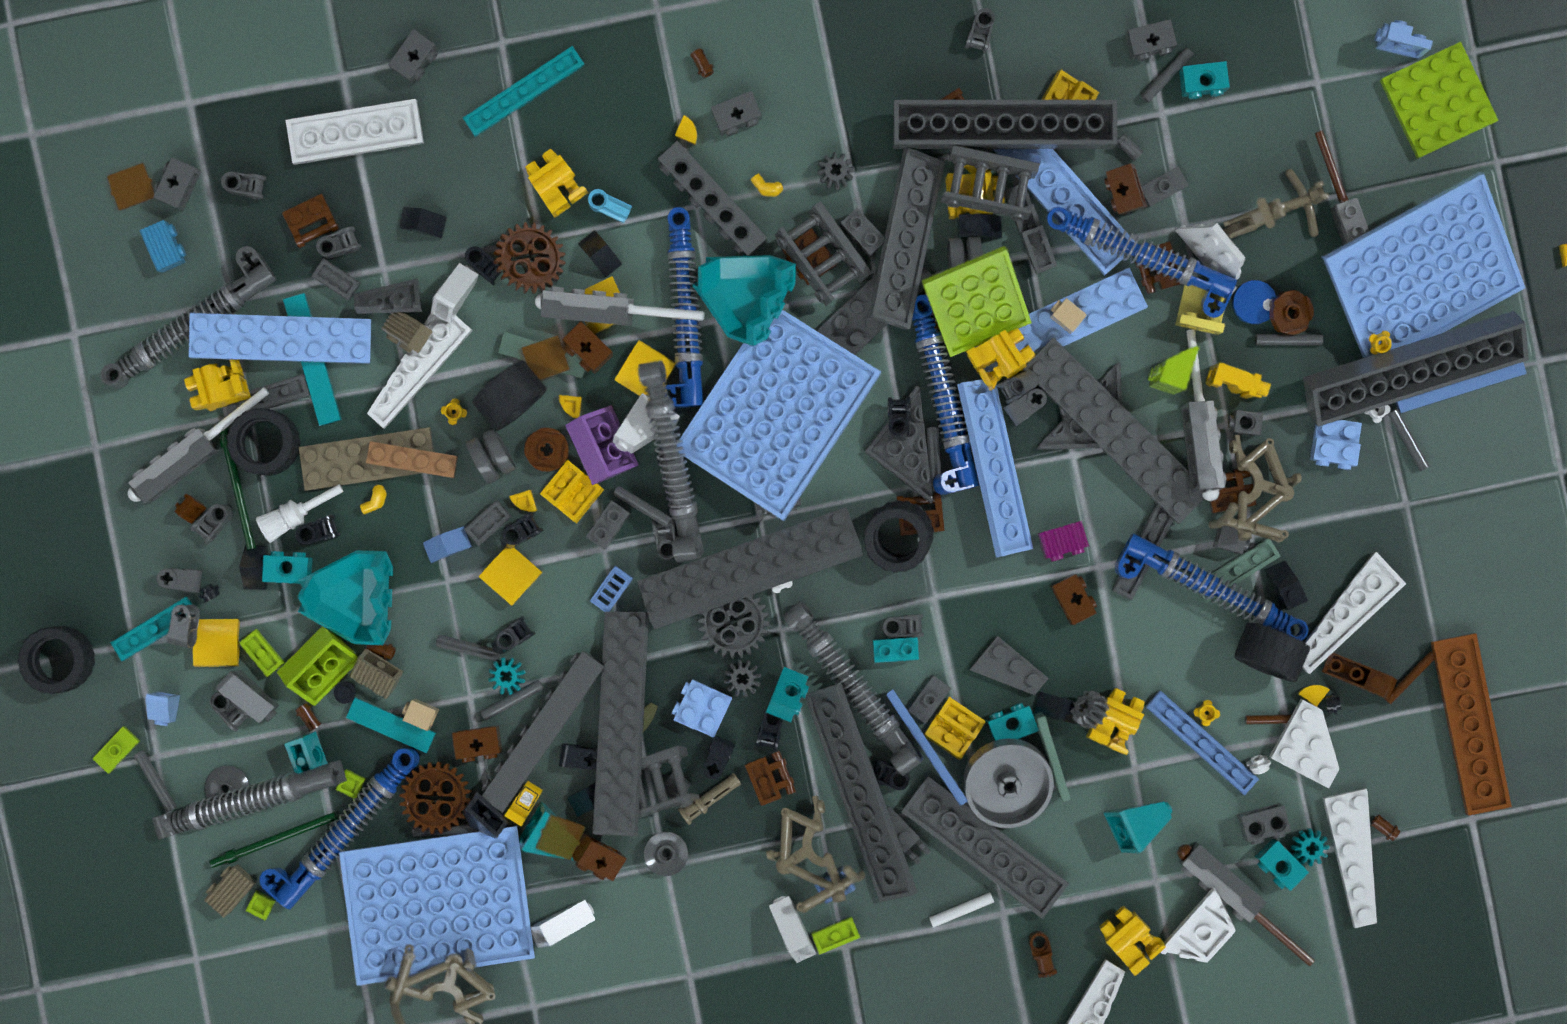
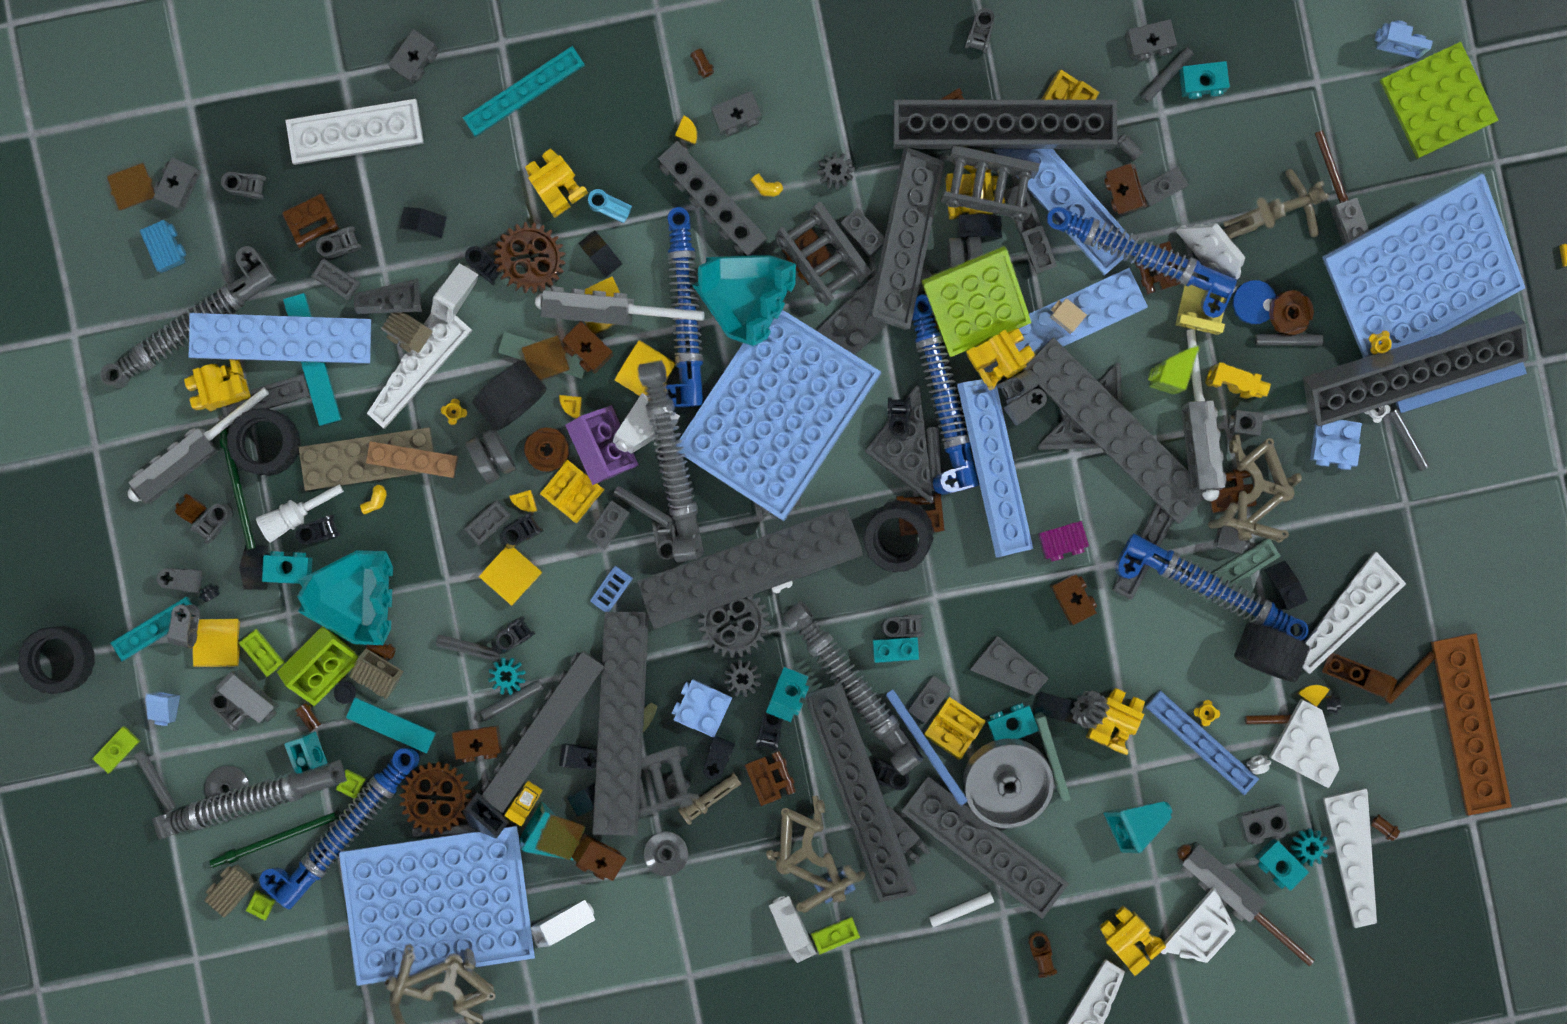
(420, 714): tan brick -> none
(447, 544): medium blue slope -> none

